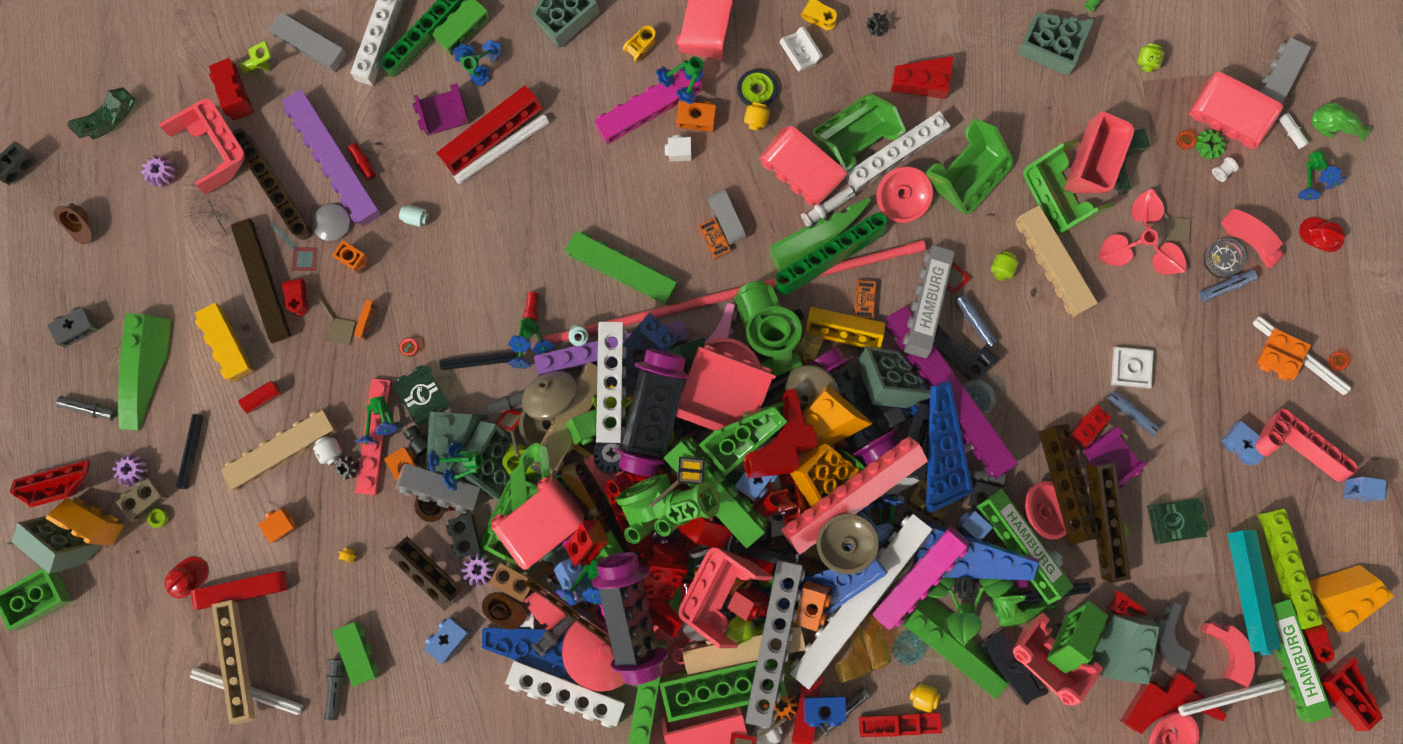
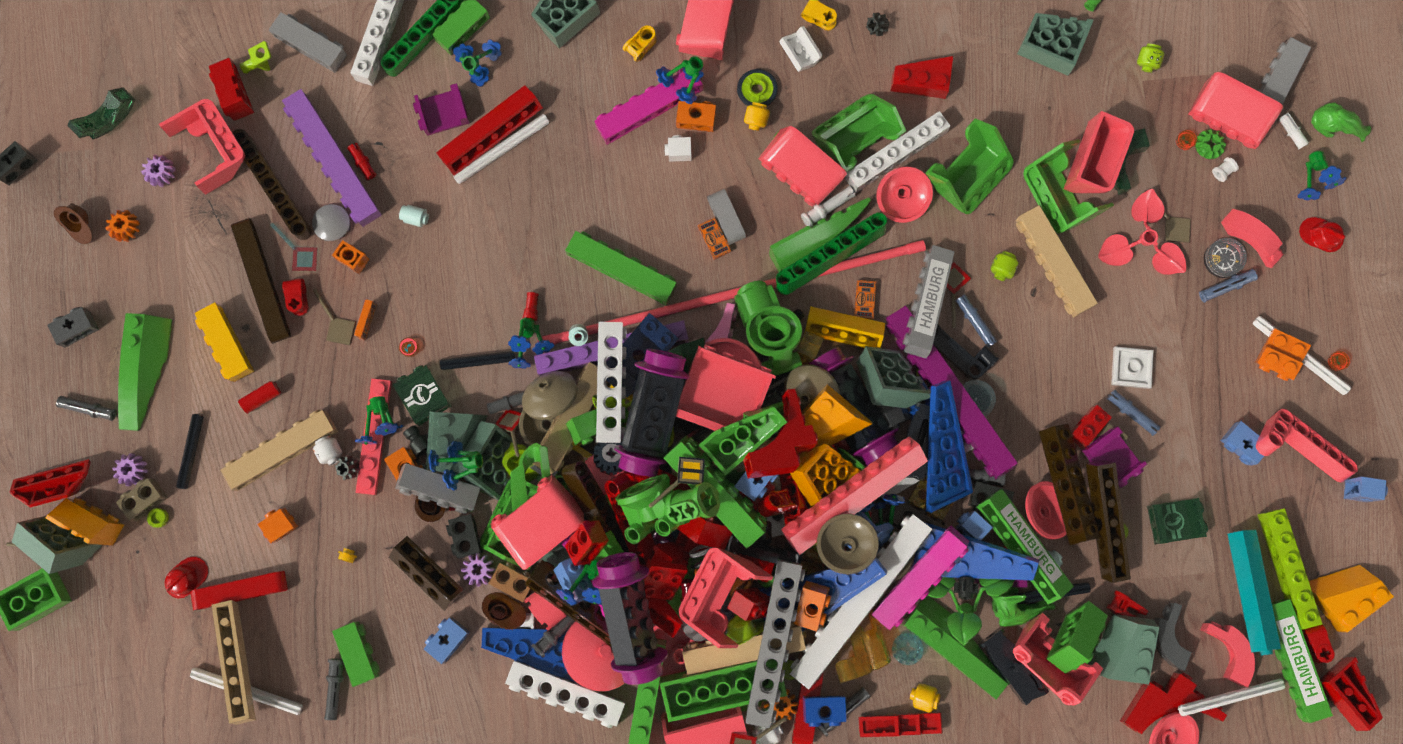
(122, 225): none -> orange gear

